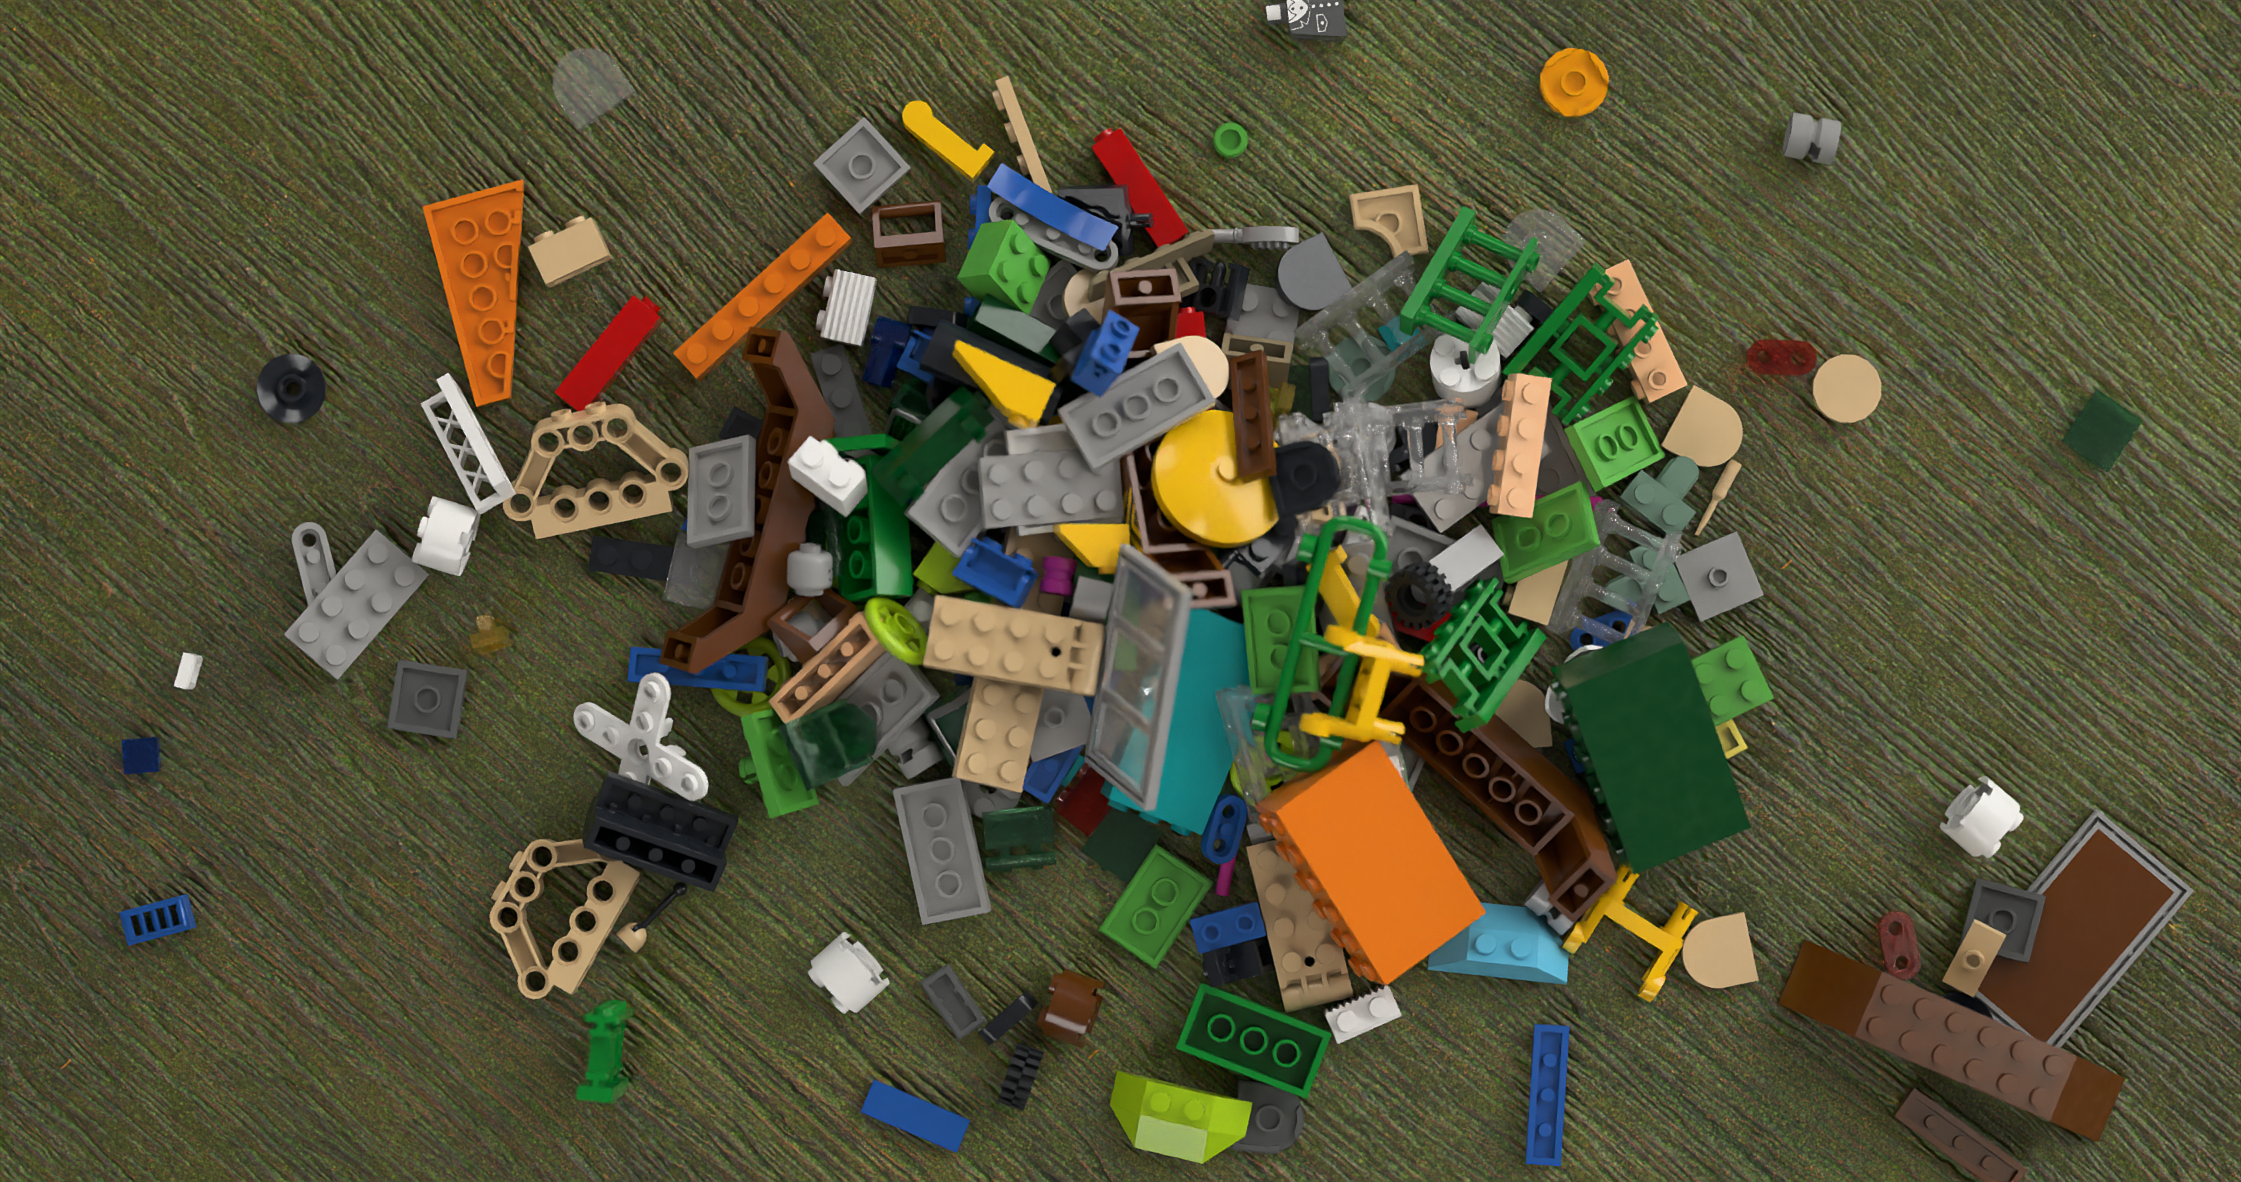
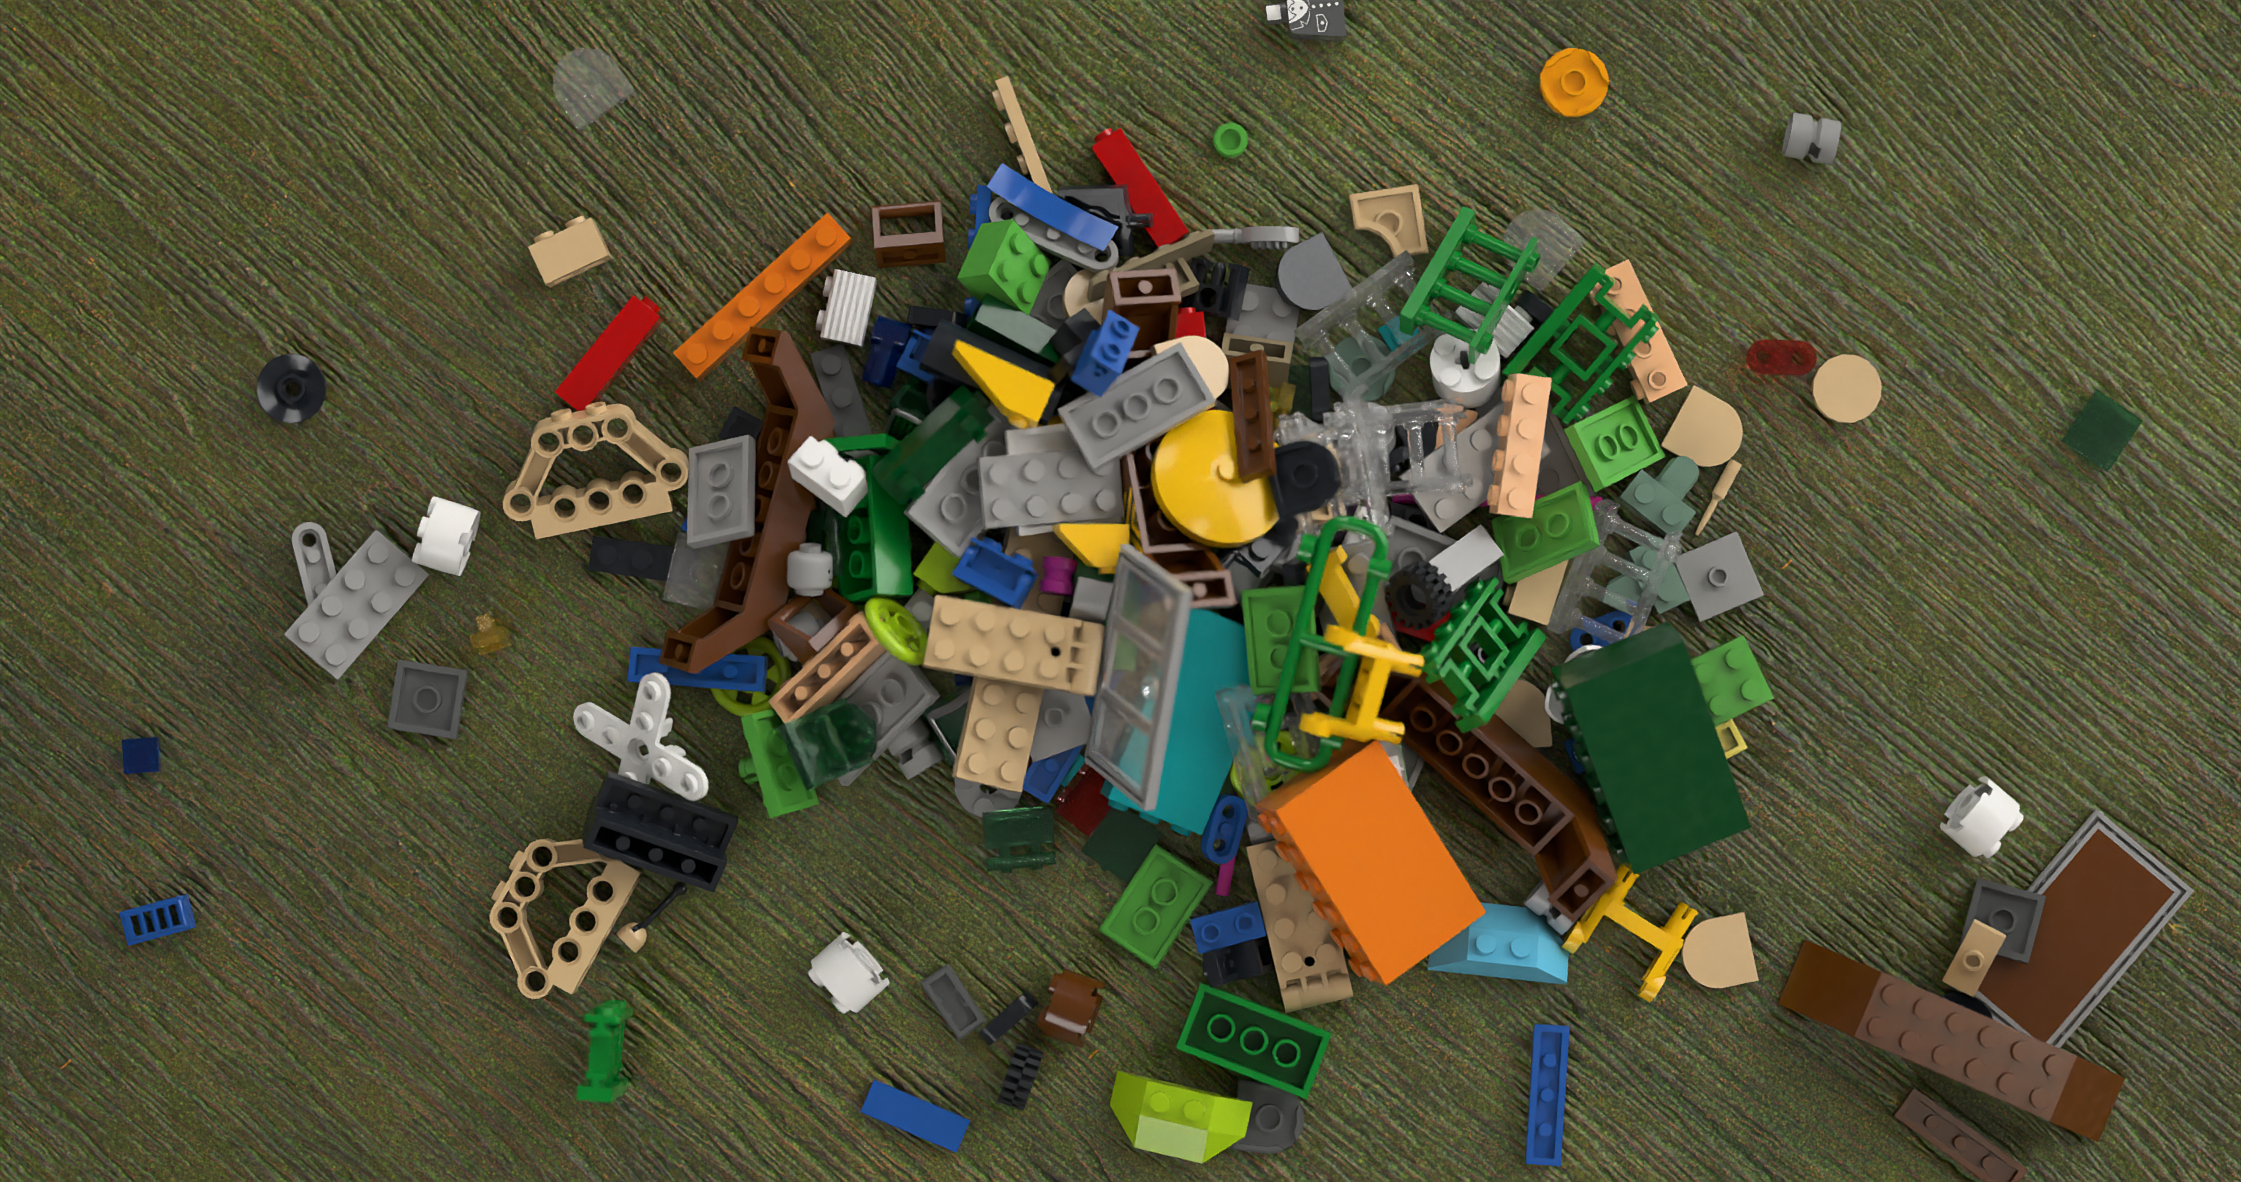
(188, 671): white tile -> none
(474, 438): white fence -> none
(479, 264): orange wing -> none
(862, 166): light grey plate -> none
(942, 850): light grey plate -> none
(945, 143): yellow leg -> none
(1362, 1013): white brick -> none
(1900, 944): clear red plate -> none

